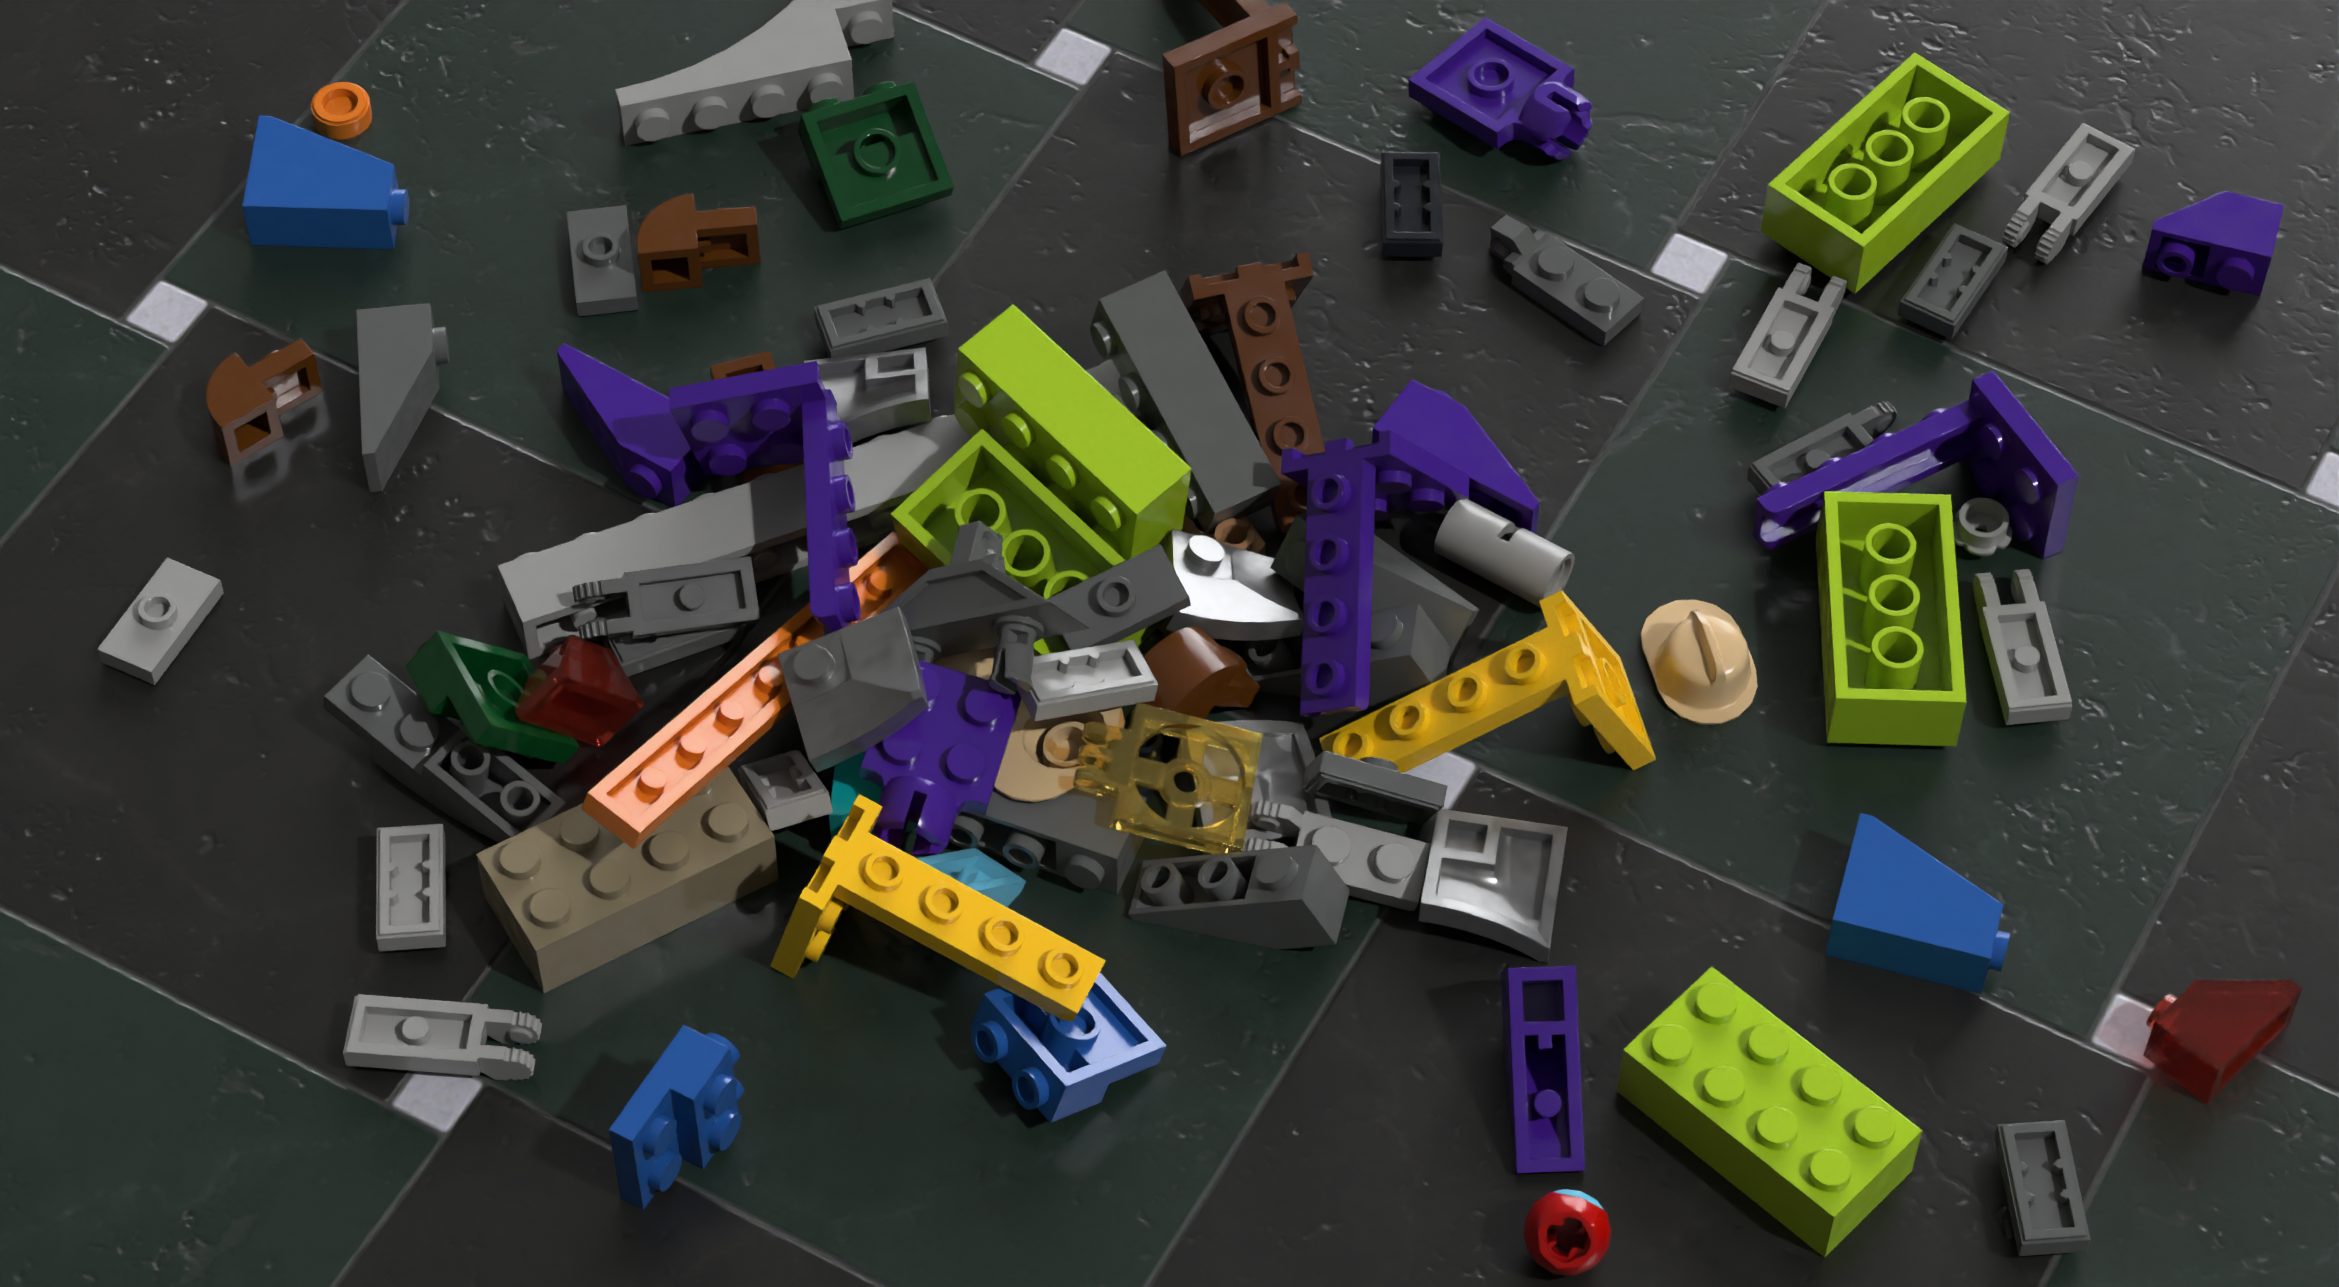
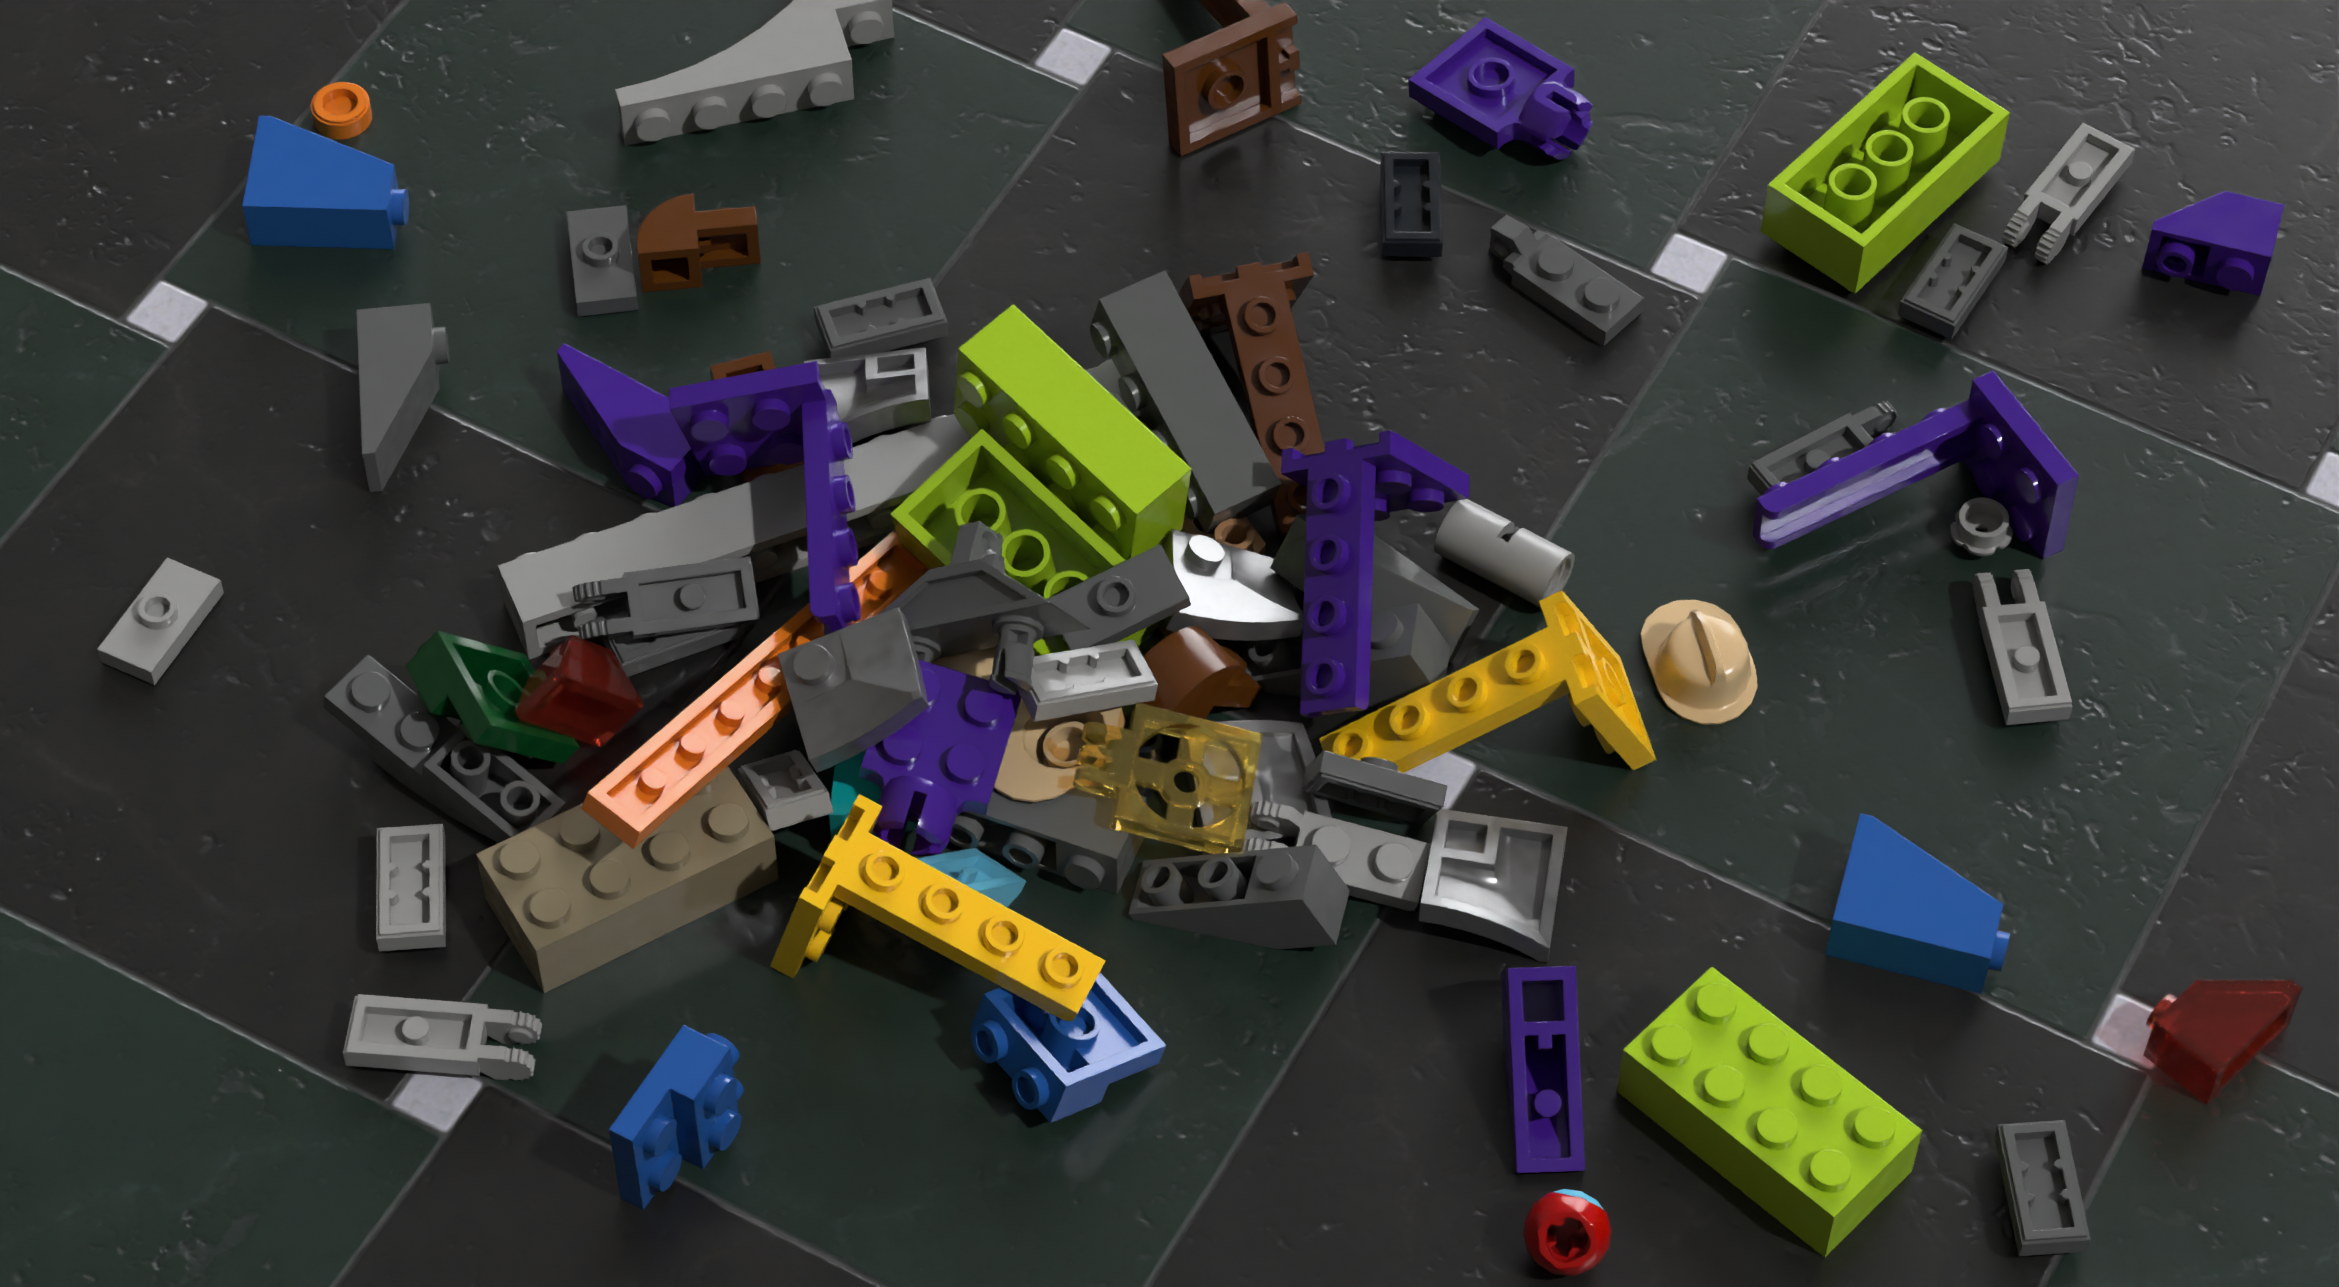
(249, 400): reddish brown brick -> none
(874, 153): dark green plate -> none
(1452, 433): dark purple slope -> none
(1786, 339): light grey hinge -> none
(1890, 619): lime brick -> none

